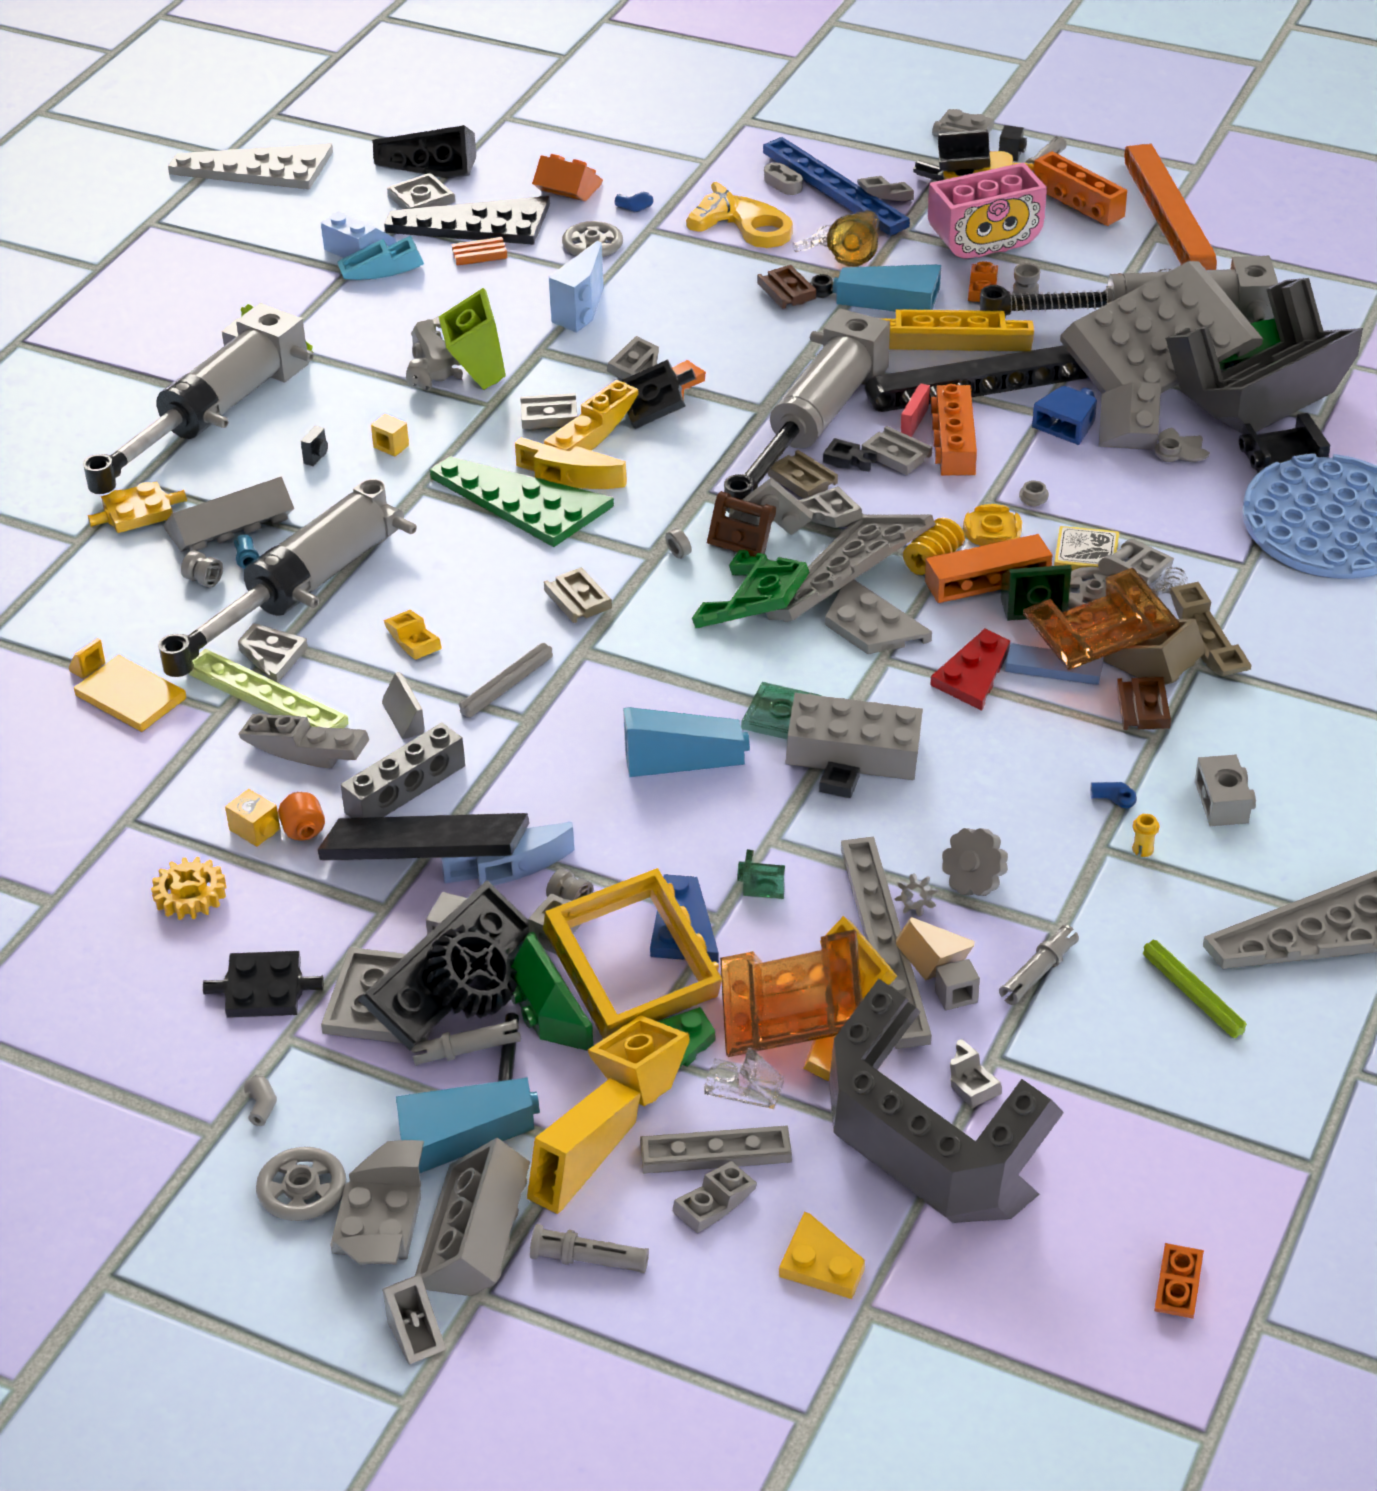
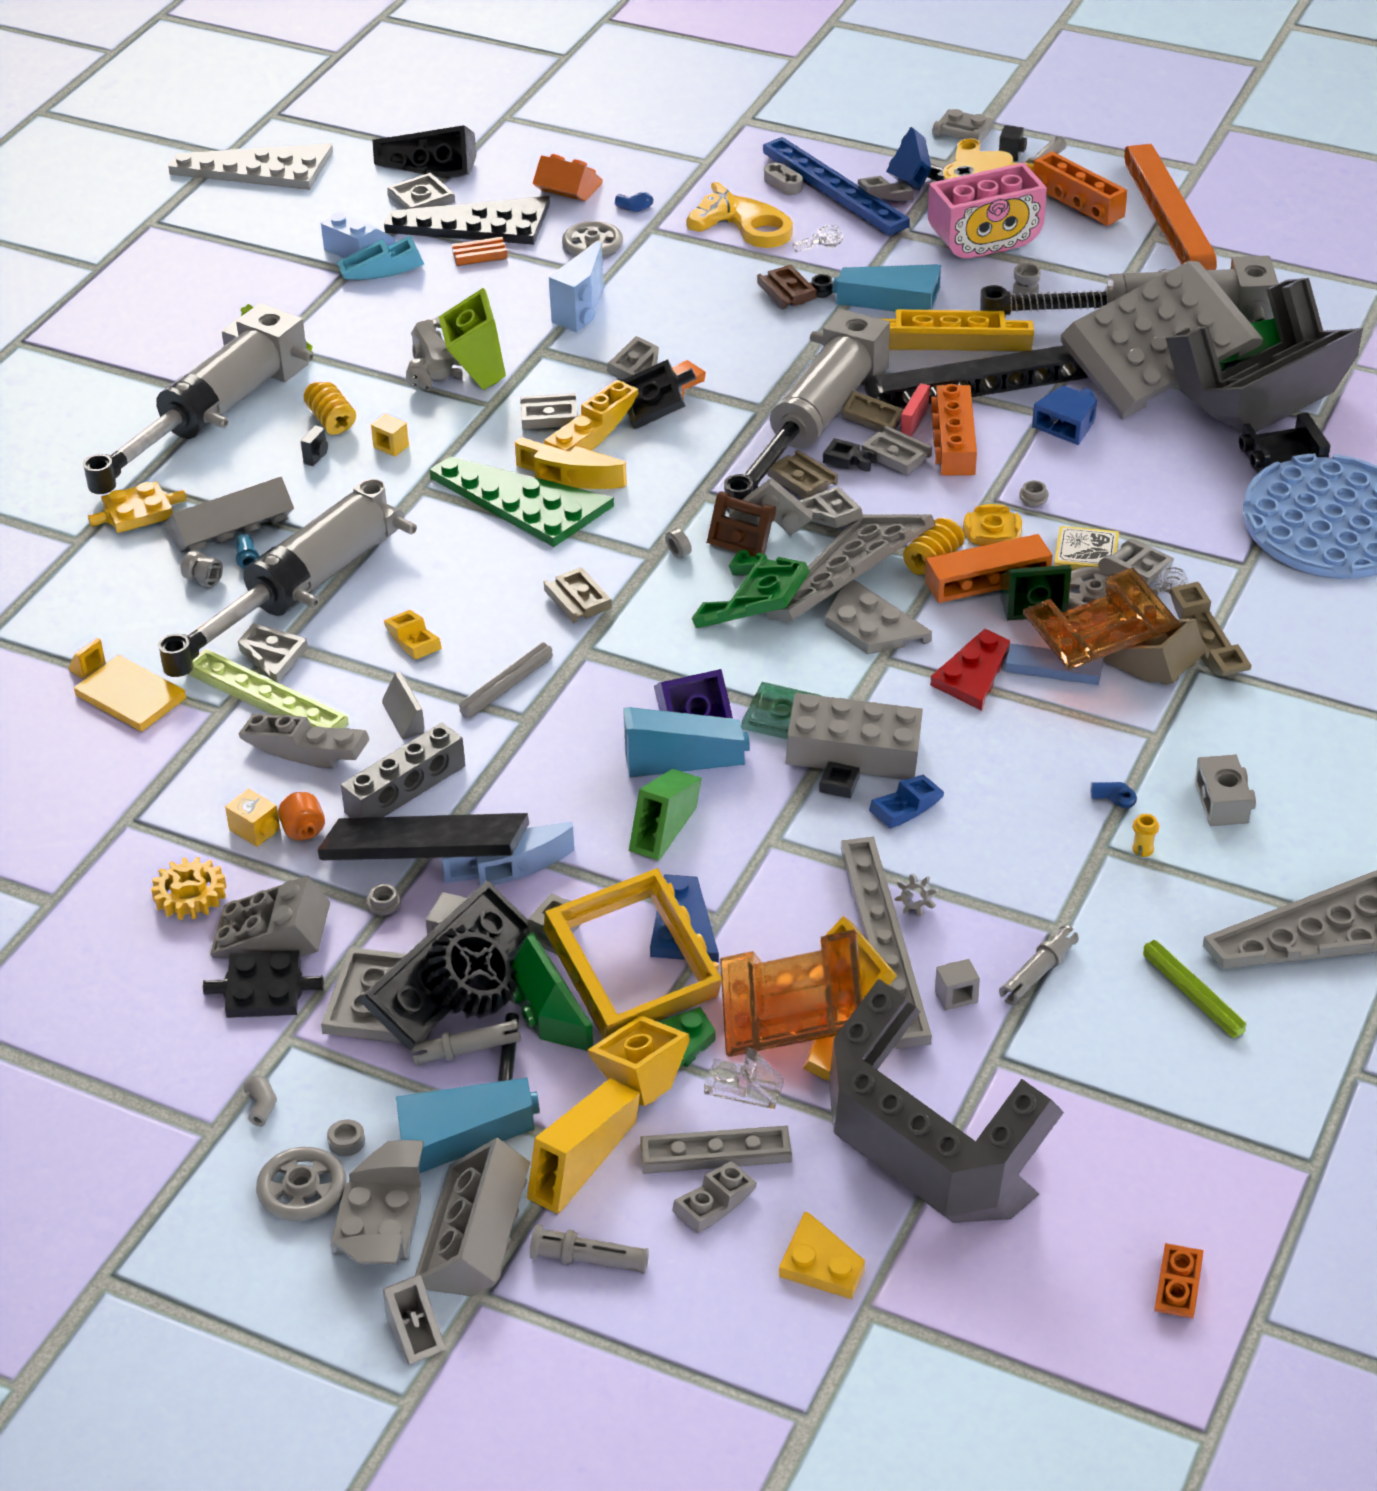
(273, 920): none -> light grey slope
(330, 407): none -> yellow piece
(346, 1137): none -> light grey tile
(383, 899): none -> light grey plate
(567, 886): light grey wheel -> none
(663, 811): none -> bright green slope
(695, 694): none -> dark purple slope
(760, 878): clear green bracket -> none
(854, 238): clear yellow cone -> none
(871, 412): none -> dark tan plate
(909, 801): none -> blue slope
(911, 160): none -> blue slope
(931, 946): tan slope -> none
(964, 150): black bracket -> none
(970, 1079): light grey slope -> none
(974, 861): light grey plant -> none
(981, 275): orange slope -> none
(1130, 416): light grey slope -> none
(1143, 703): reddish brown plate -> none
(1176, 447): light grey plate -> none

